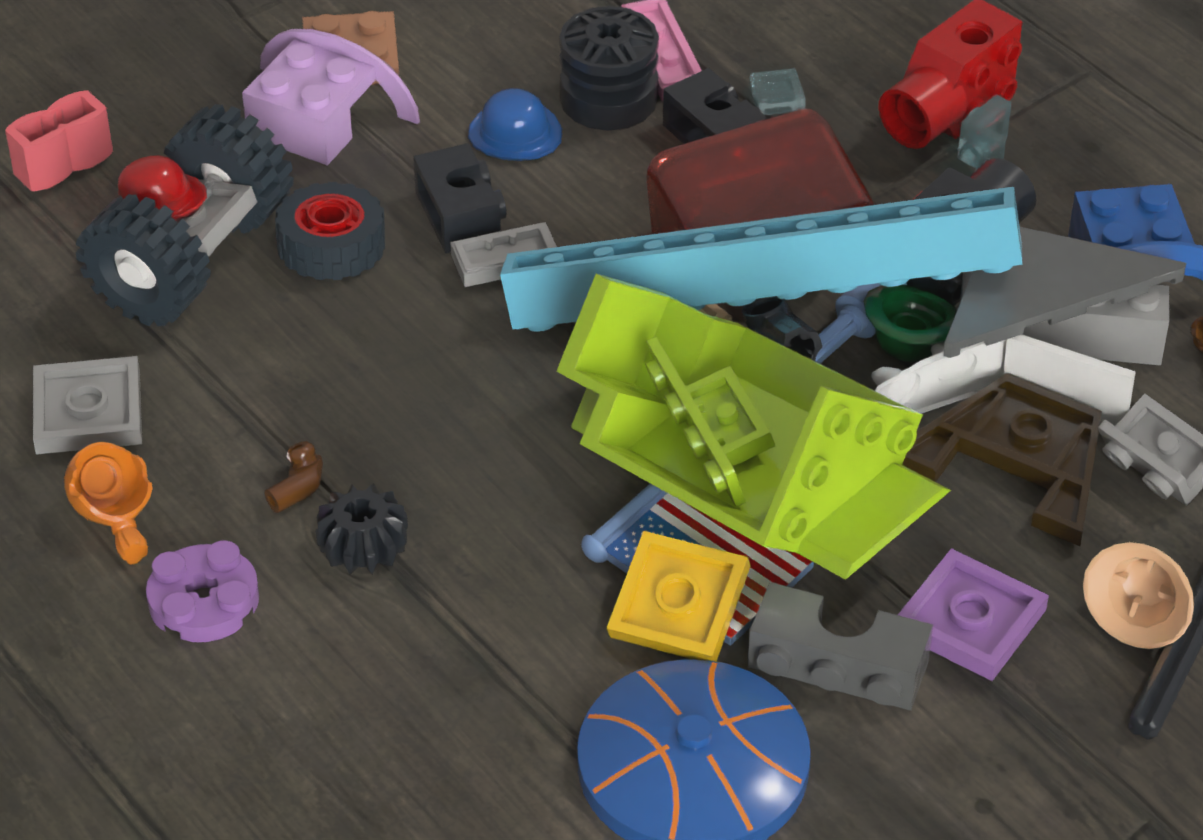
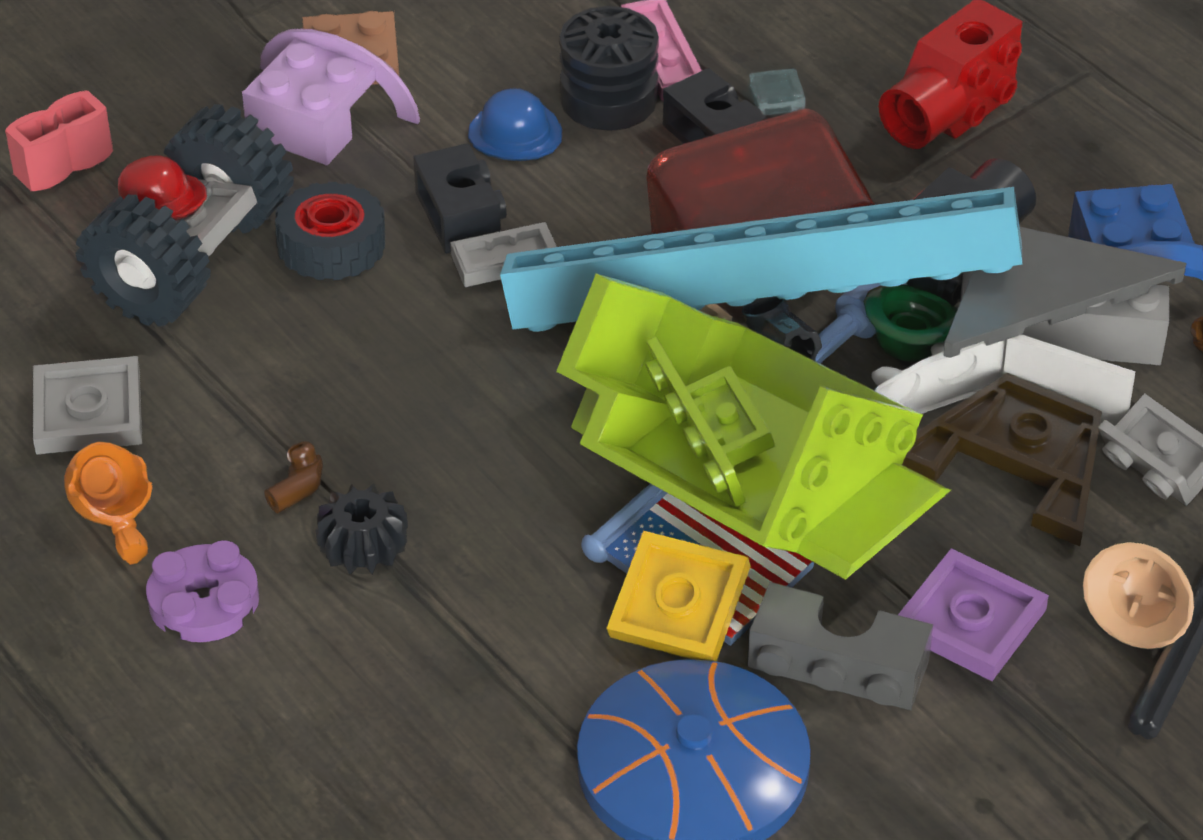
(985, 132): clear light blue bracket -> none

